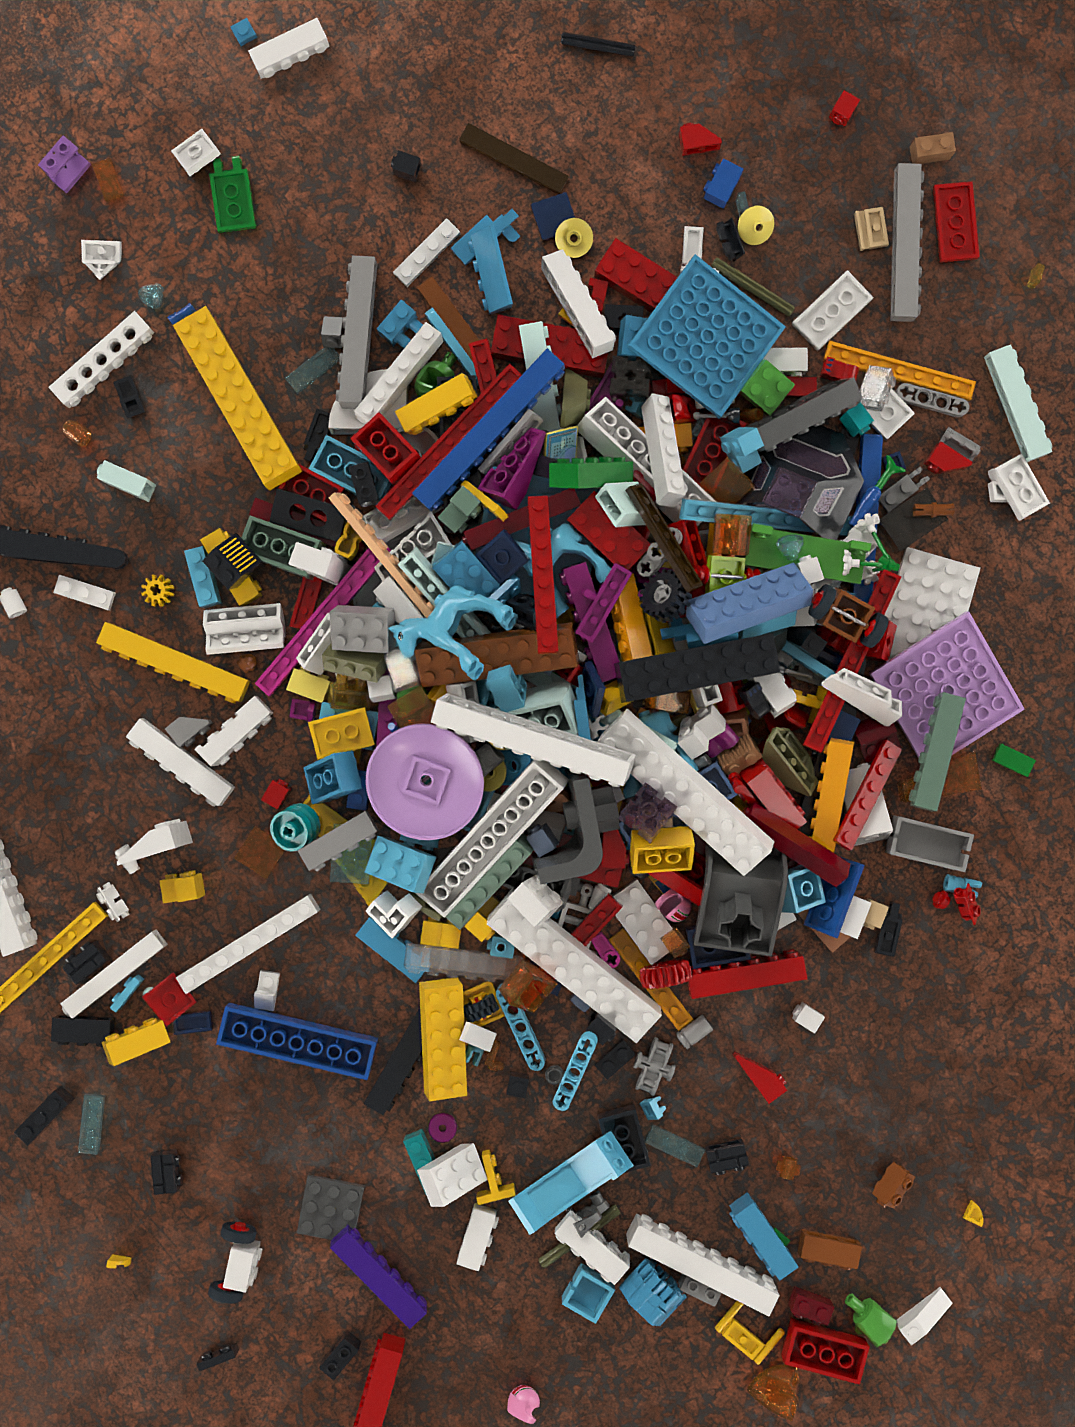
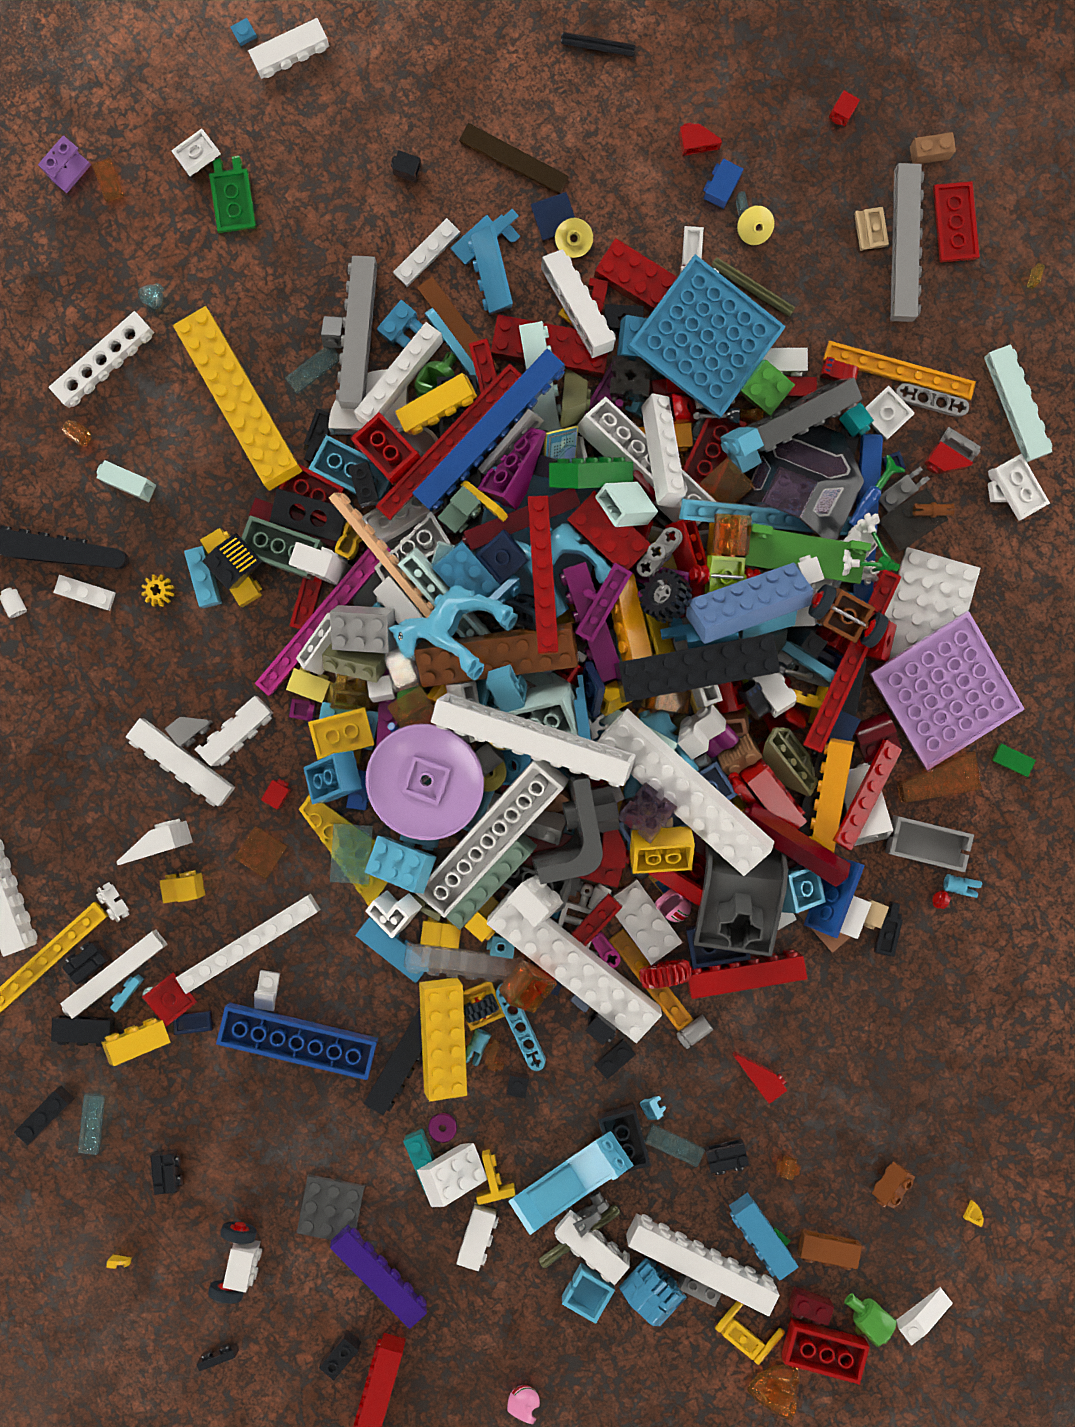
(101, 256): white slope -> none
(129, 396): black slope -> none
(131, 866): white cone -> none
(174, 662): yellow brick -> none
(181, 314): blue pin -> none
(244, 628): white brick -> none
(247, 662): dark orange plate -> none
(295, 827): teal wheel -> none
(338, 840): light grey brick -> none
(477, 1036): white tile -> none
(542, 839): sand blue brick -> none
(554, 1074): dark grey plate -> none
(576, 1063): medium azure beam -> none
(654, 1066): light grey axle -> none
(664, 537): dark brown tile -> none
(675, 943): clear orange bracket -> none
(732, 247): black hinge -> none
(790, 546): clear light blue brick -> none
(807, 1017): white brick -> none
(832, 310): white tile -> none
(865, 695): white wedge -> none
(876, 387): clear brick -> none
(937, 751): sand green brick -> none
(967, 903): red hinge -> none

